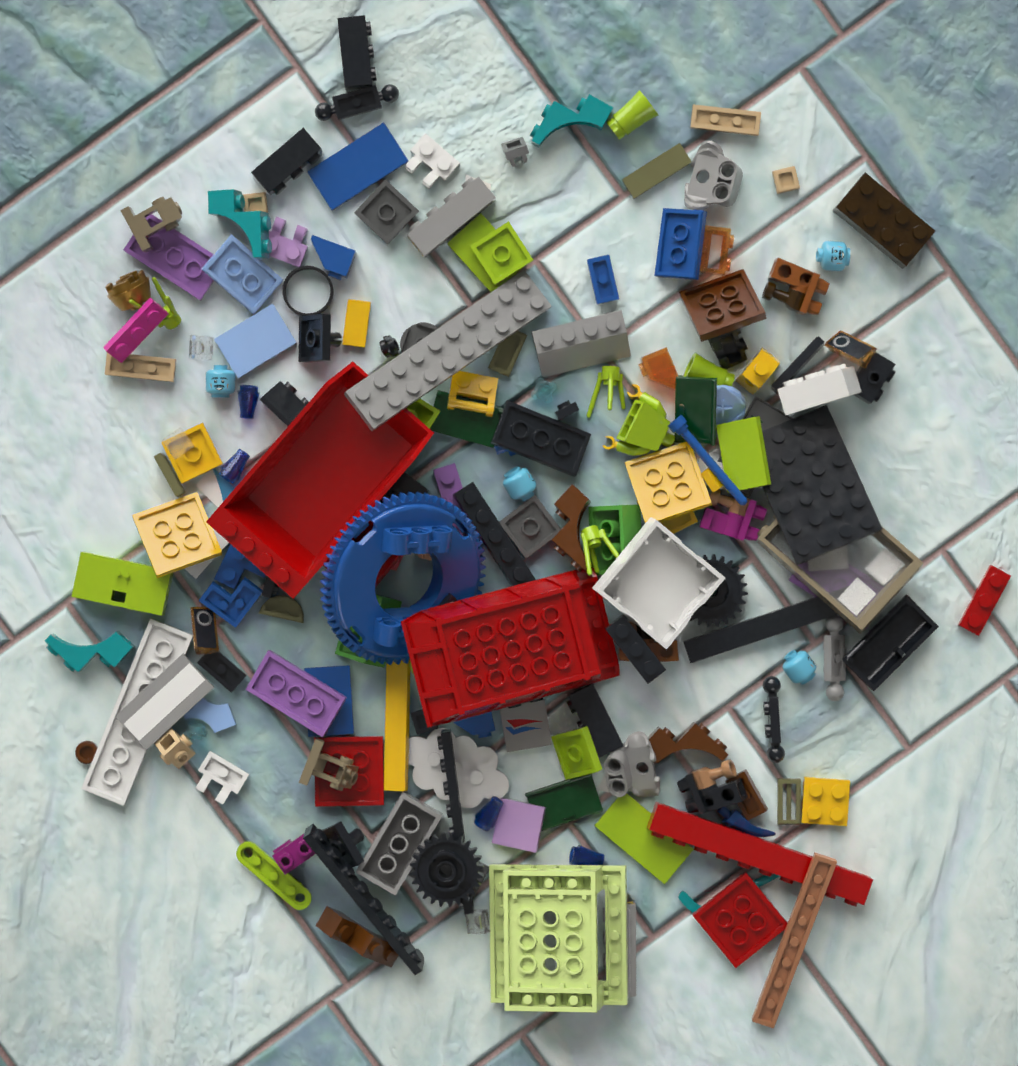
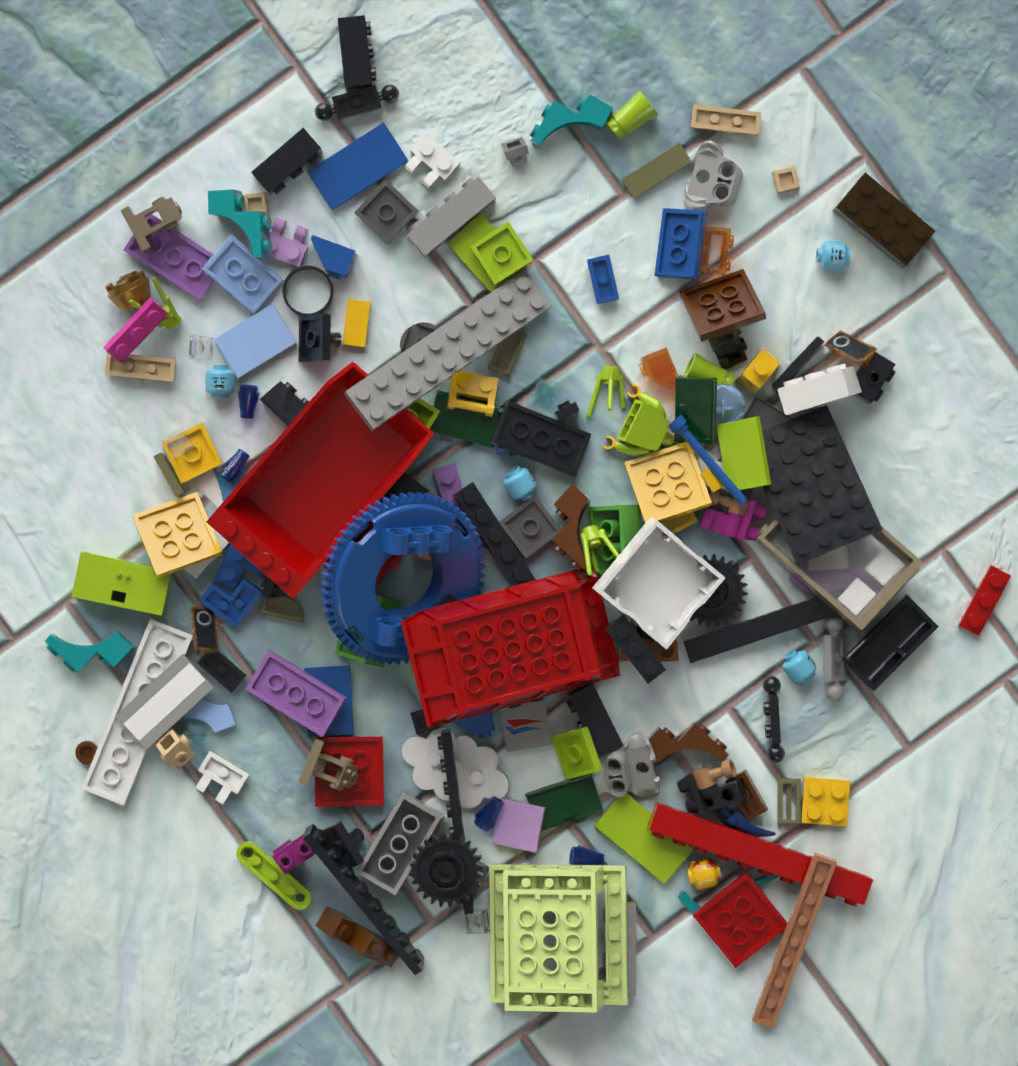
(389, 346): black plate -> none
(397, 727): yellow tile -> none
(581, 343): light grey slope -> none
(703, 873): none -> yellow head
(801, 285): dark orange hips -> none

